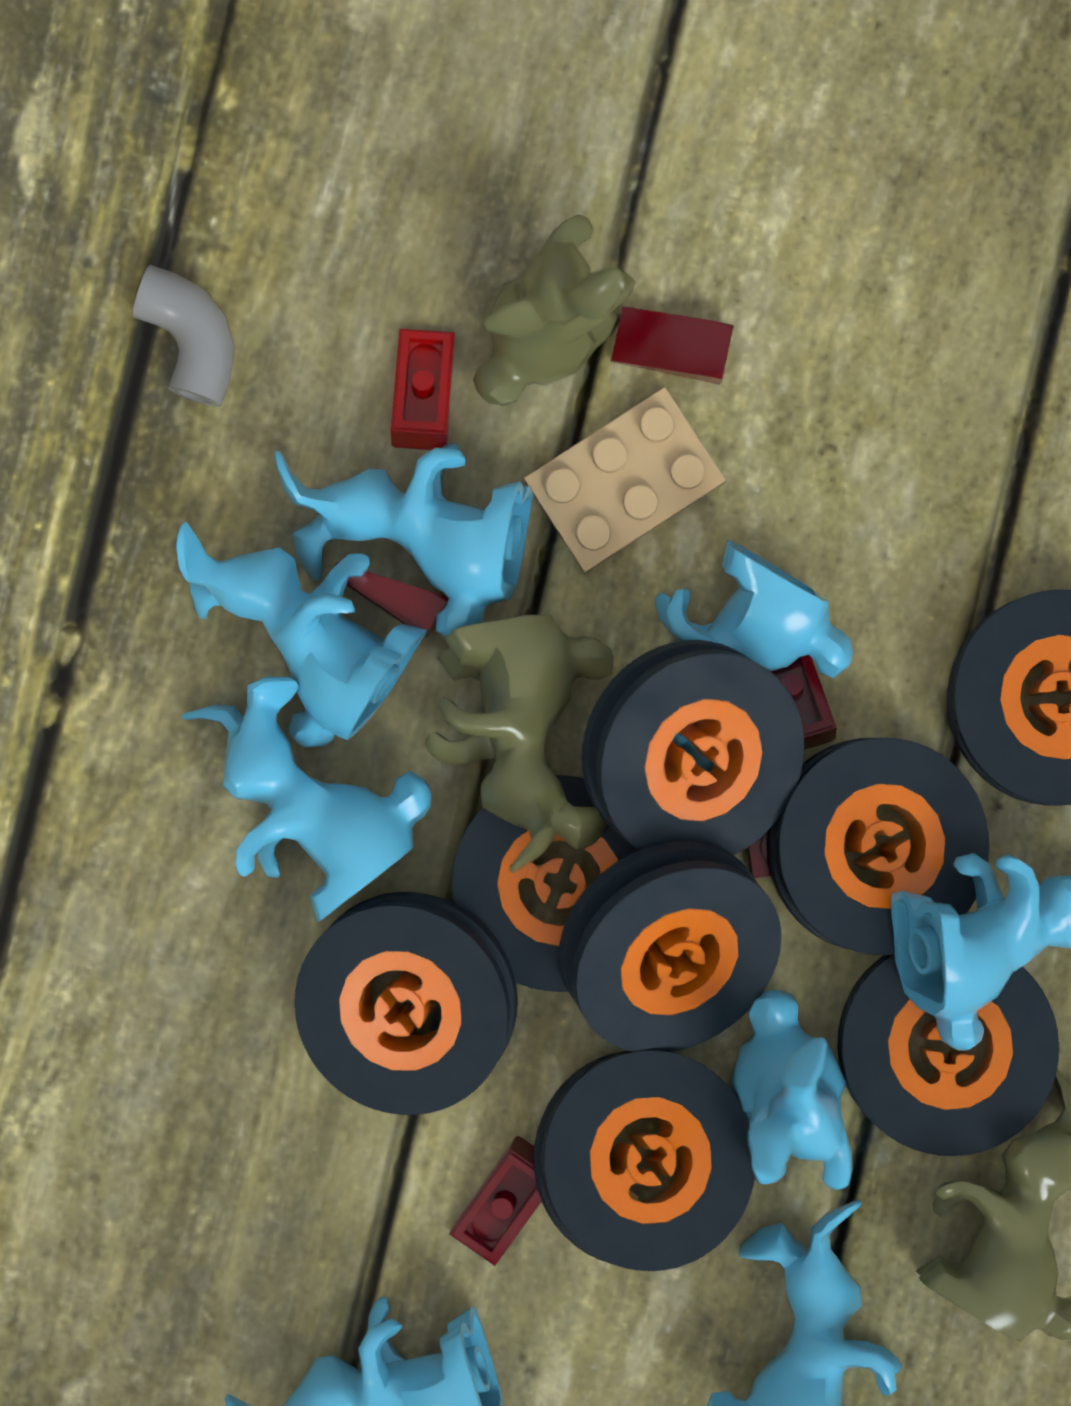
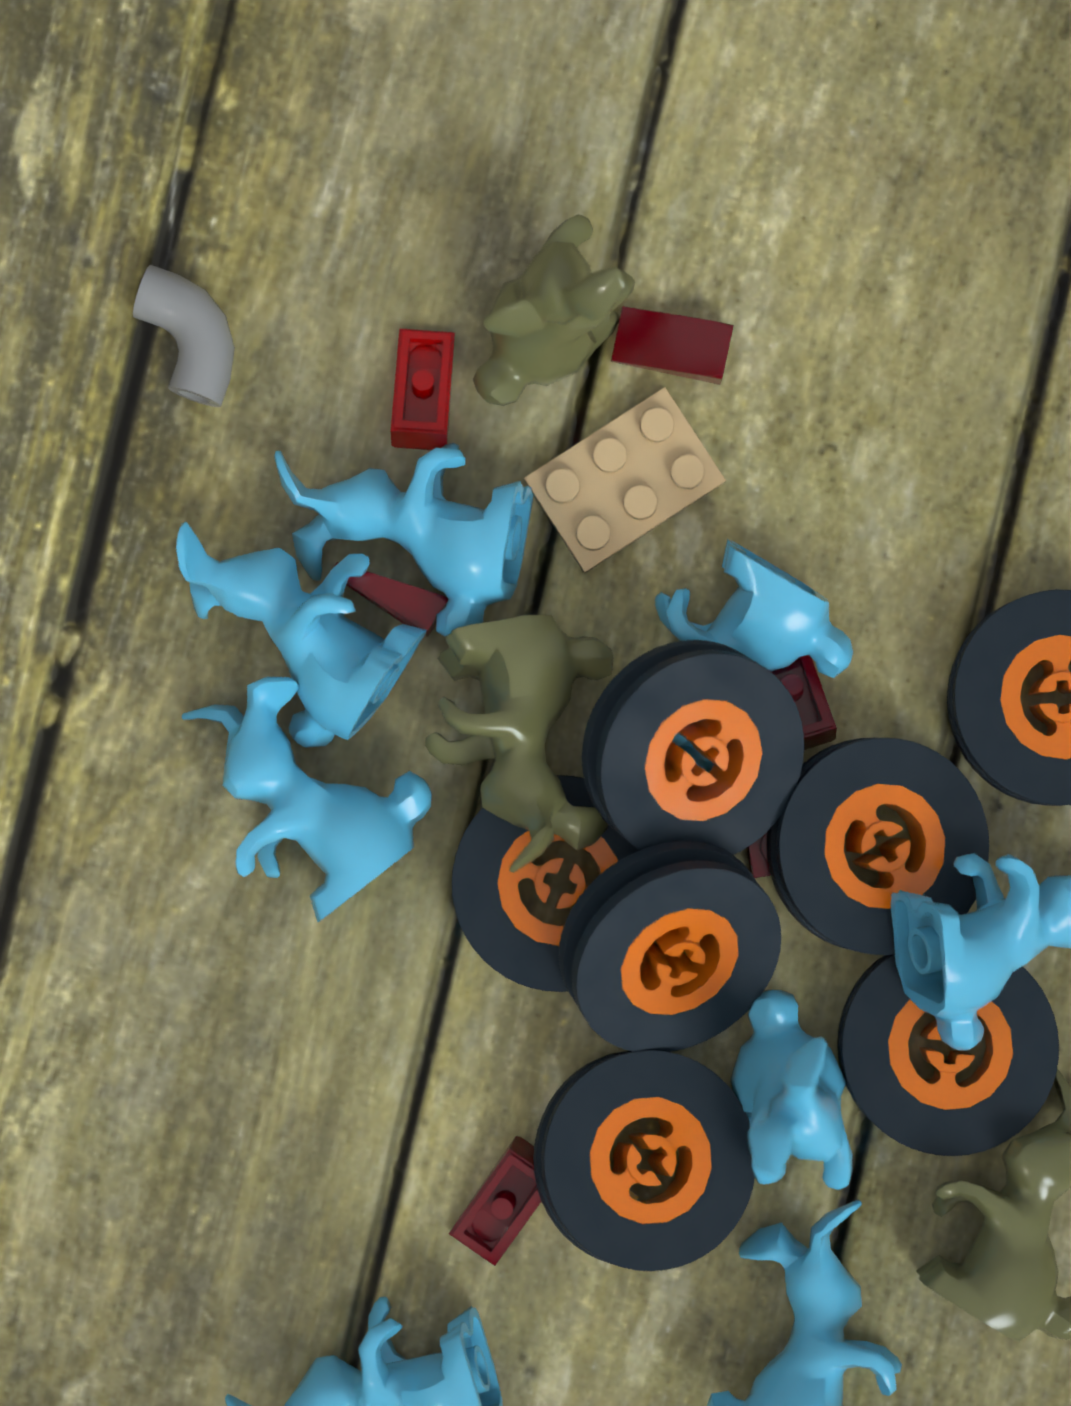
(368, 1045): black wheel -> none

